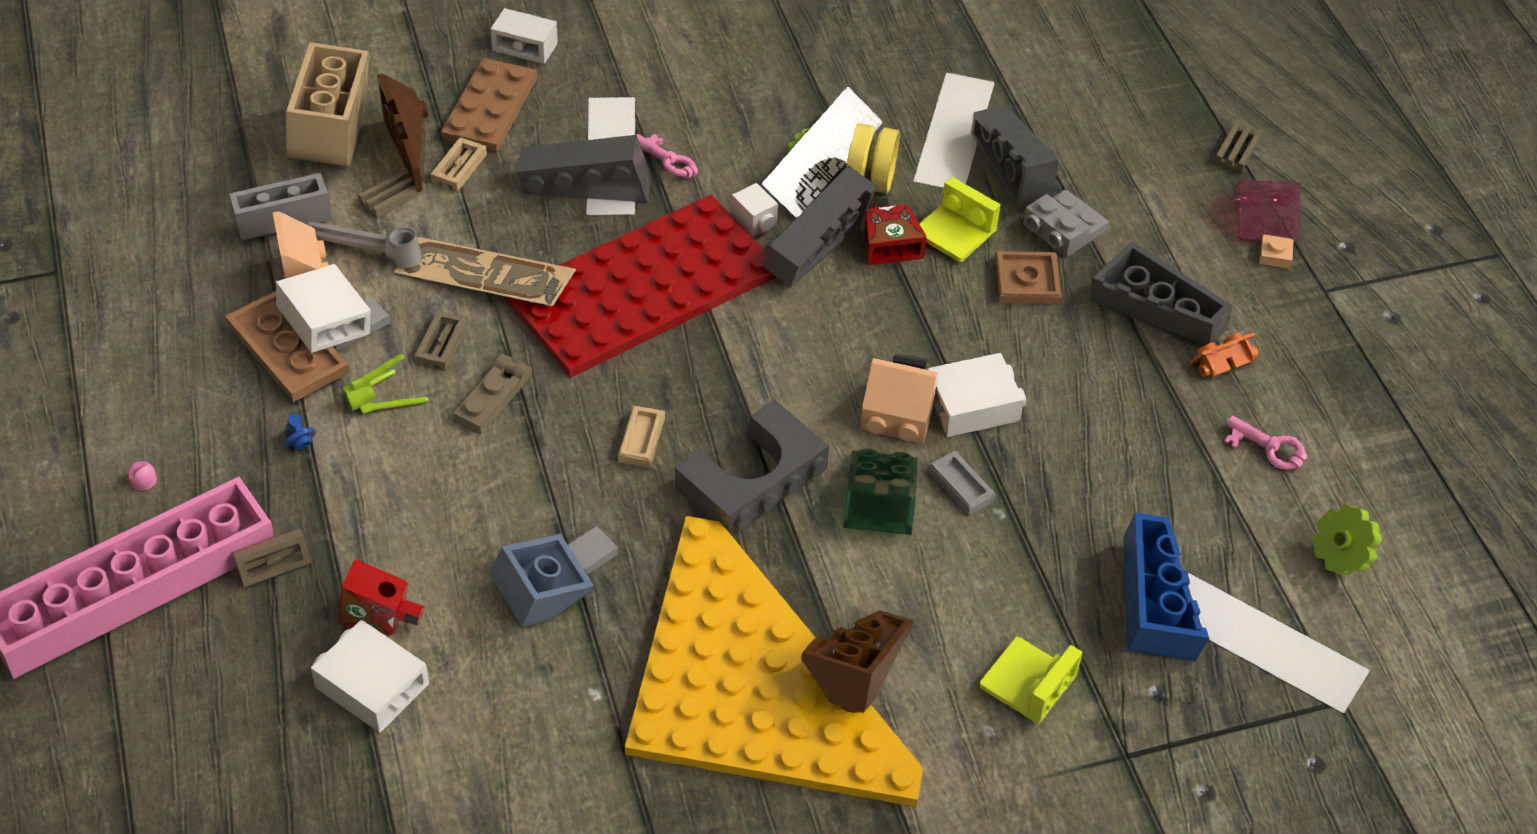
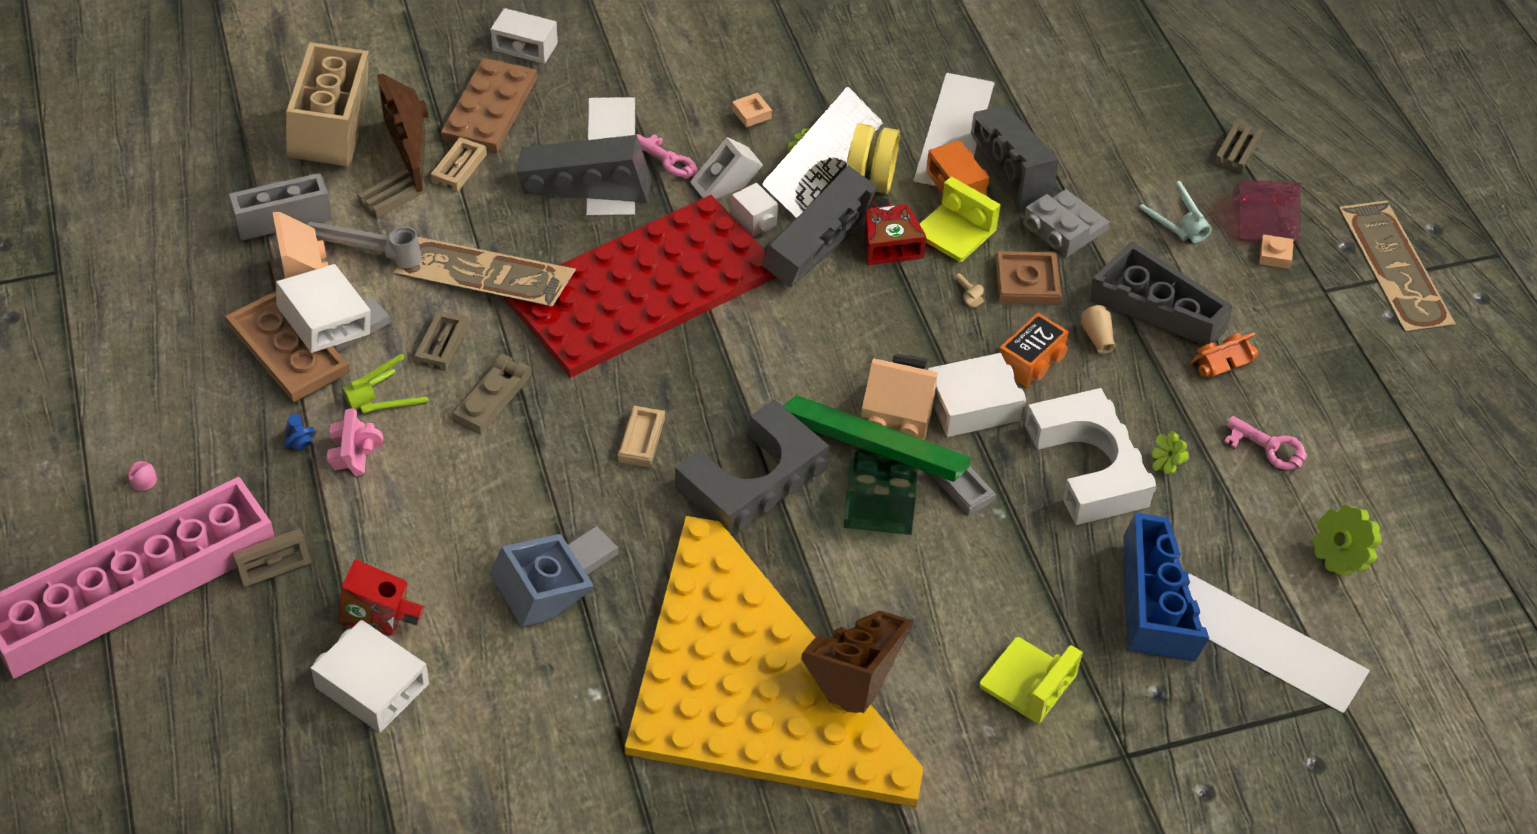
(356, 442): none -> bright pink hips
(726, 170): none -> white slope
(751, 110): none -> light nougat plate
(879, 439): none -> green tile
(958, 162): none -> orange brick
(972, 296): none -> tan hand
(1035, 349): none -> brick
(1092, 420): none -> white arch
(1098, 326): none -> tan cone
(1170, 453): none -> lime plant
(1193, 223): none -> light aqua plant
(1397, 266): none -> sticker

